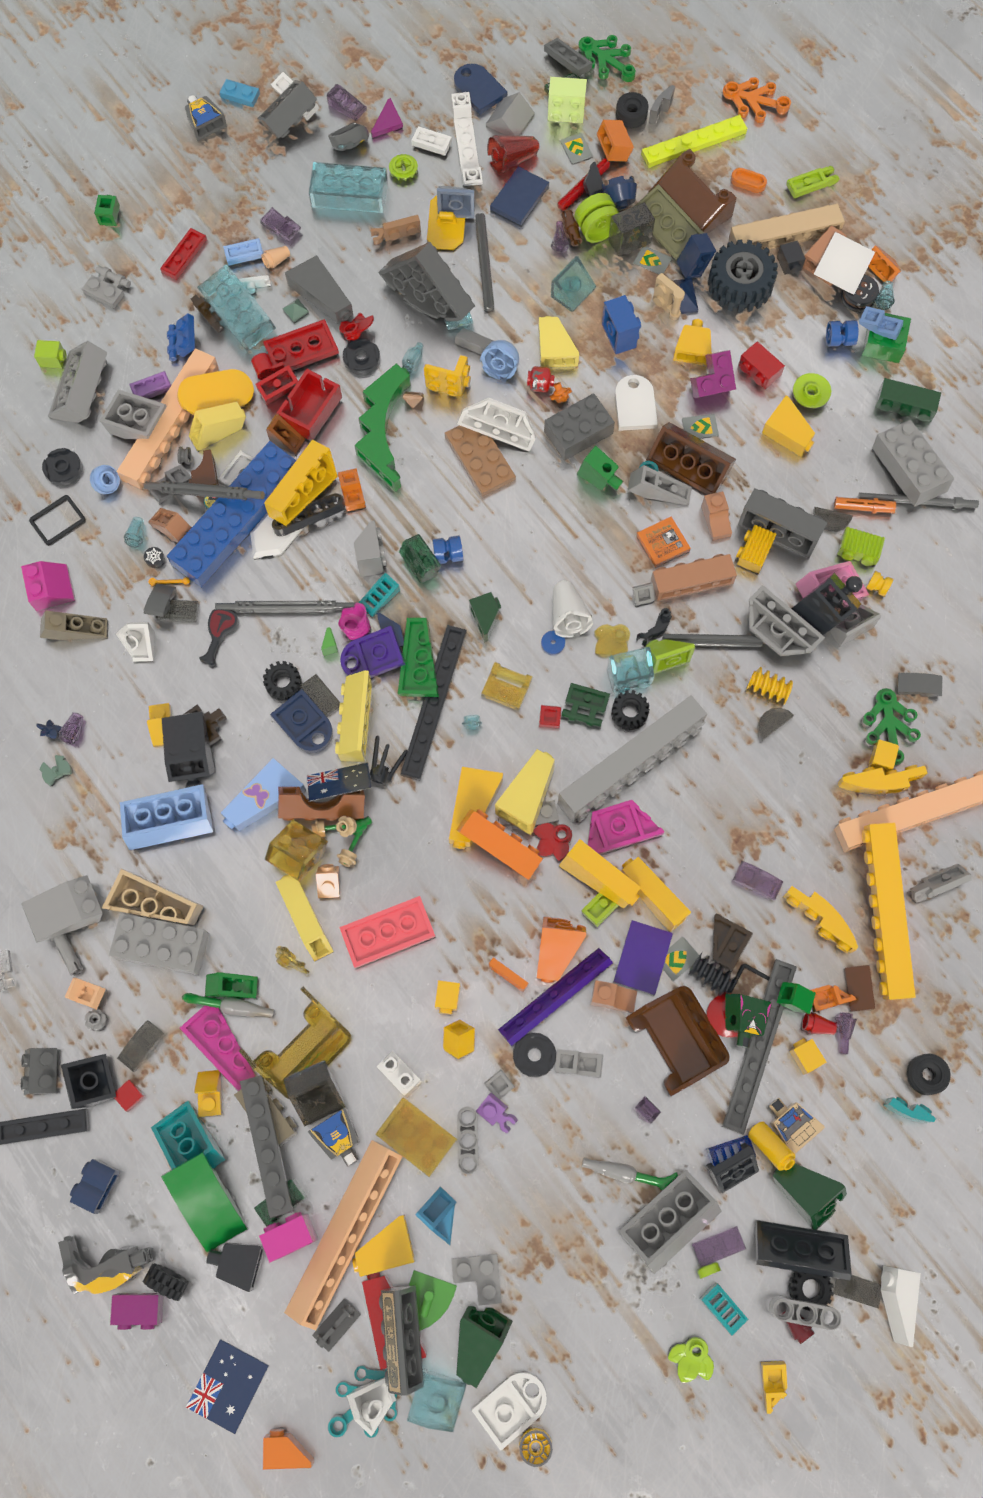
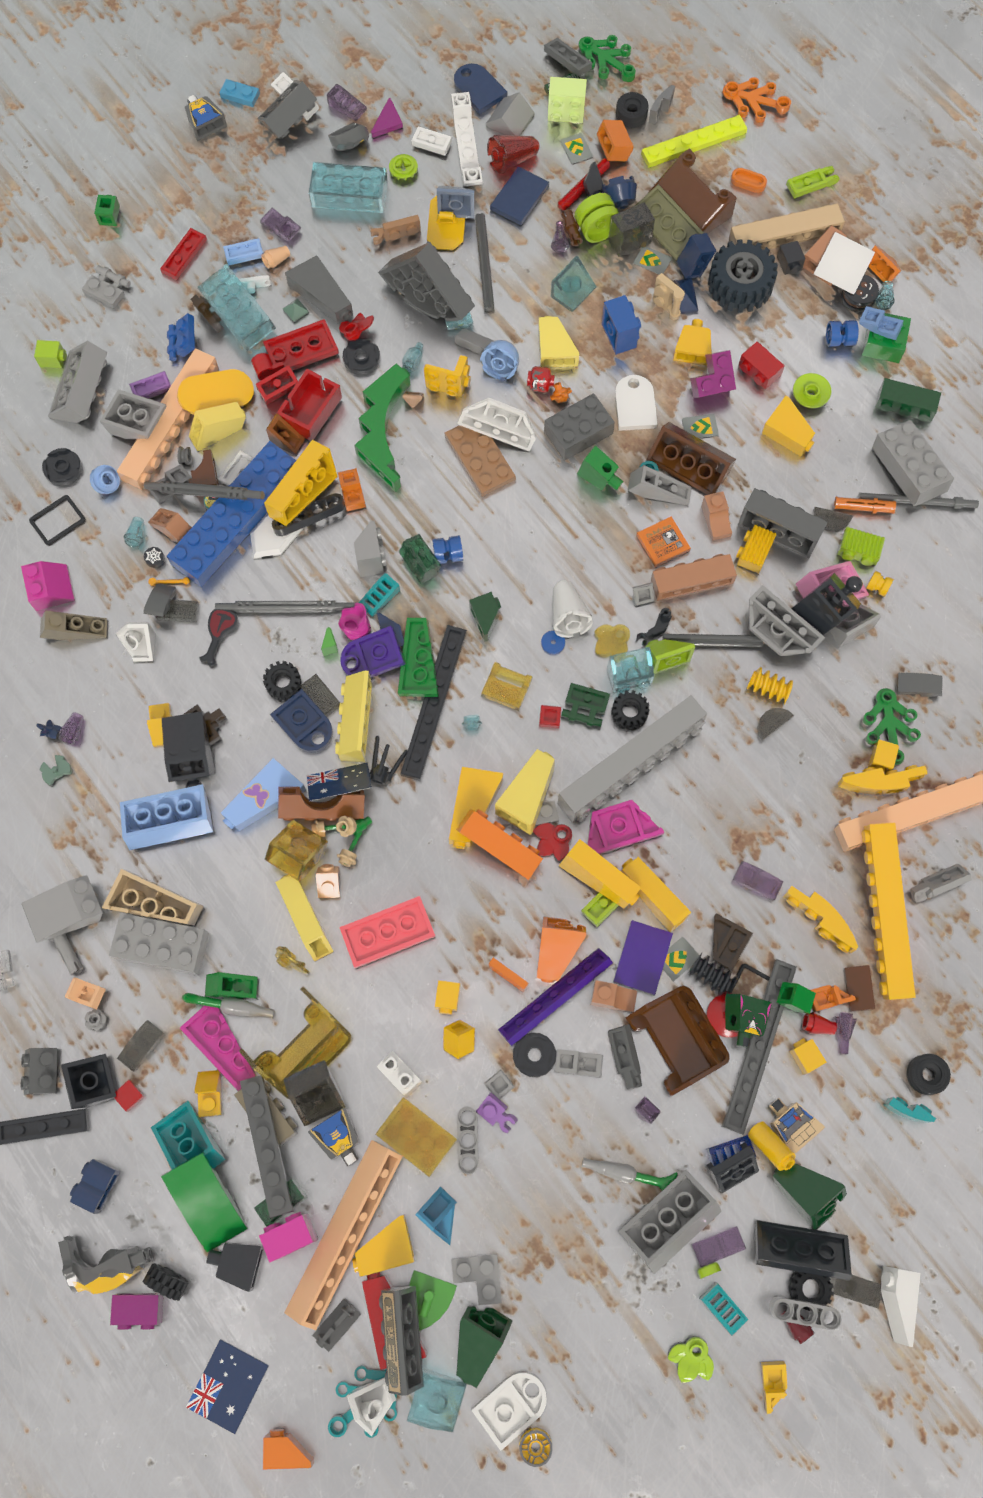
(626, 1056): none -> dark grey hinge

